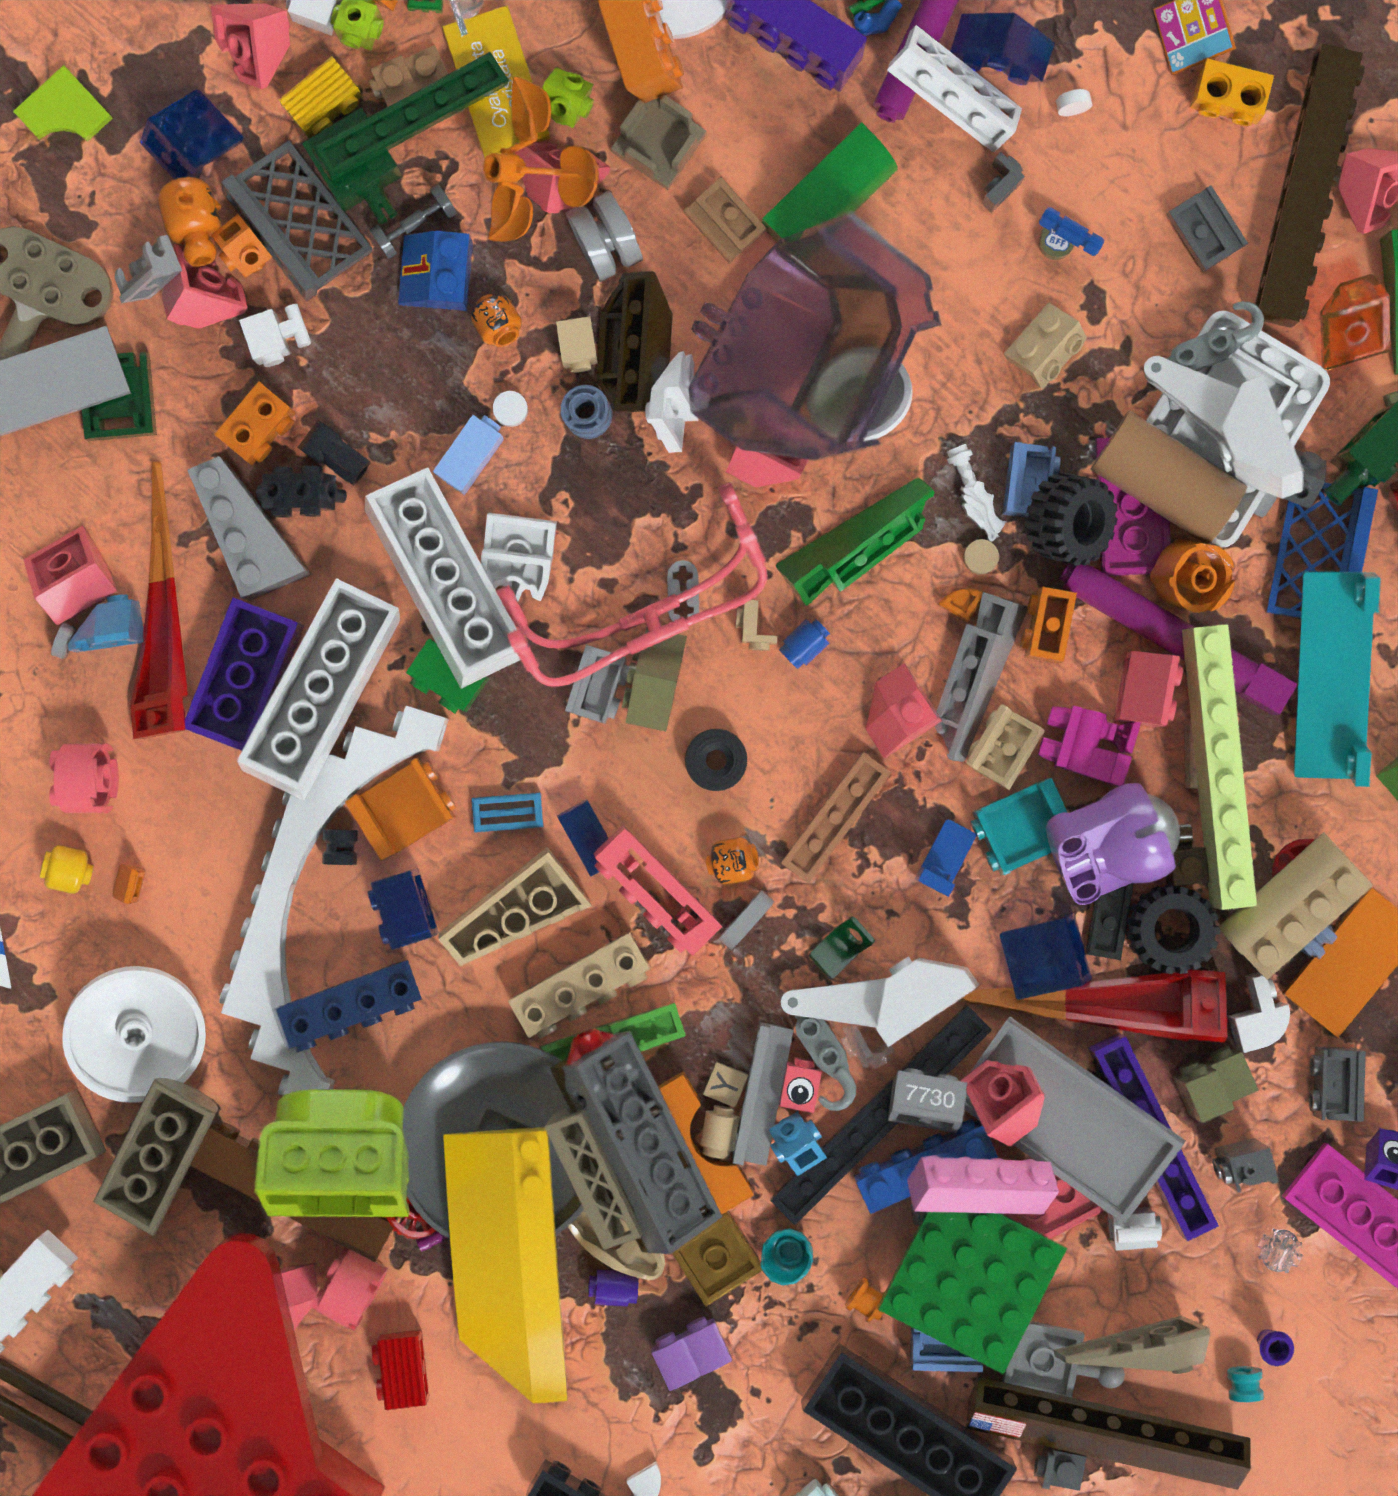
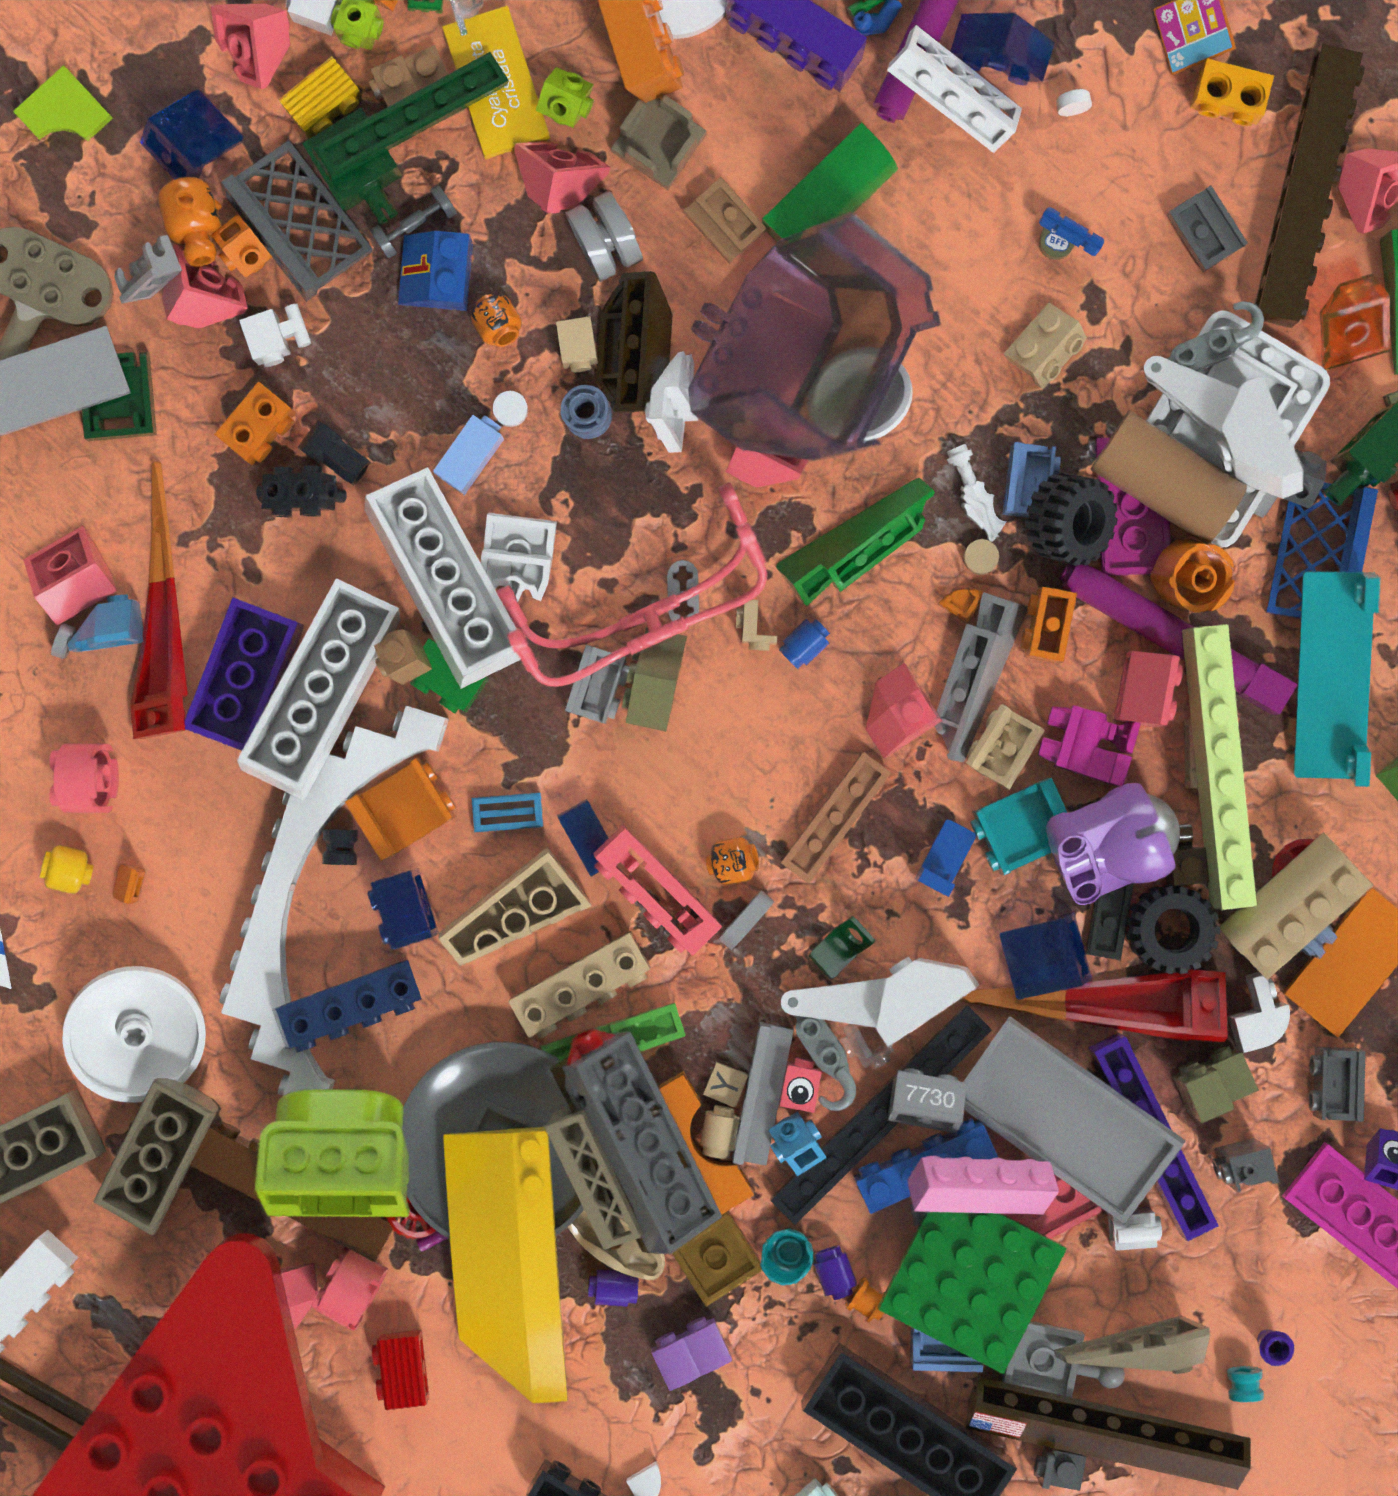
(246, 535): light grey wedge -> none
(401, 656): none -> medium nougat brick
(578, 173): orange plant -> none
(716, 740): black tyre -> none
(834, 1272): none -> dark purple brick
(1001, 188): dark grey bracket -> none
(1005, 1099): coral slope -> none
(1280, 1250): clear gear -> none

